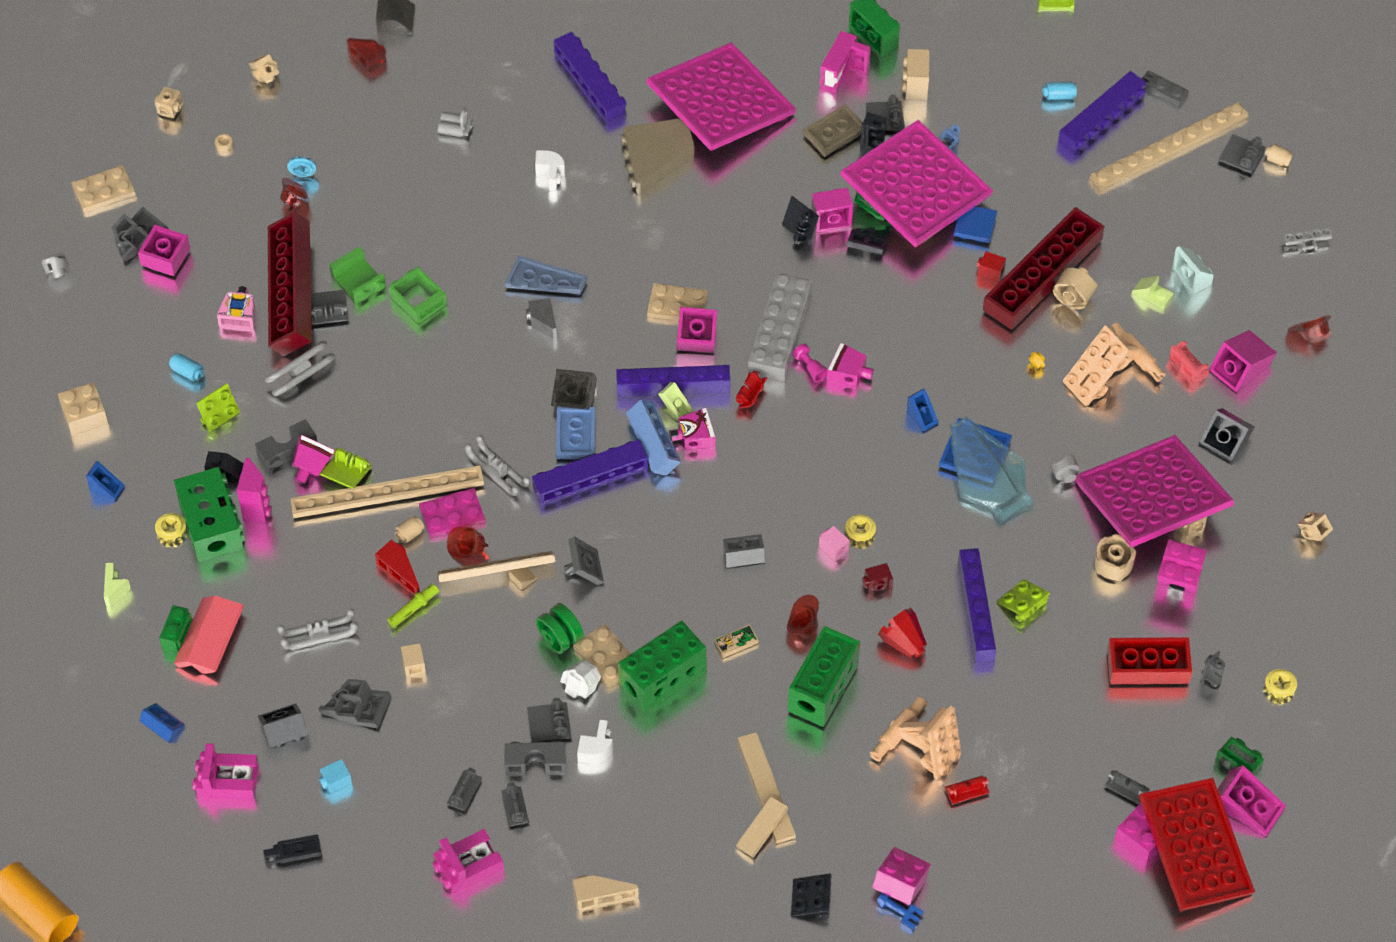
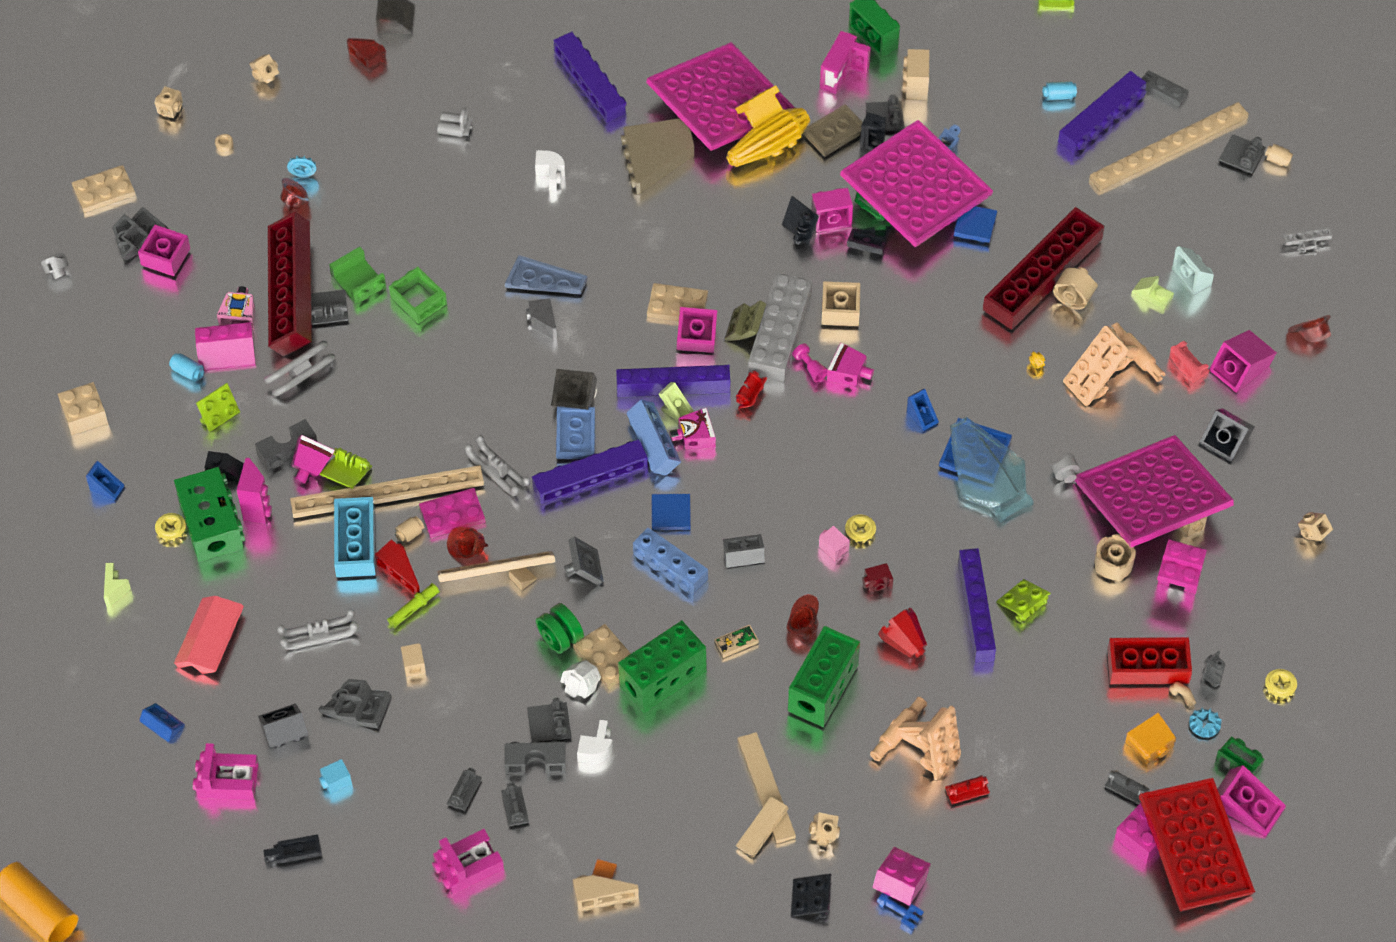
(175, 629): green window -> none
(225, 346): none -> slope
(354, 537): none -> medium azure brick
(604, 869): none -> orange tile
(670, 561): none -> medium blue brick
(671, 512): none -> blue tile
(745, 321): none -> olive slope
(771, 128): none -> yellow piece
(824, 828): none -> tan brick
(840, 303): none -> tan brick
(991, 266): red brick -> none
(1151, 738): none -> light orange torso
(1186, 692): none -> tan arm
(1210, 728): none -> medium azure gear

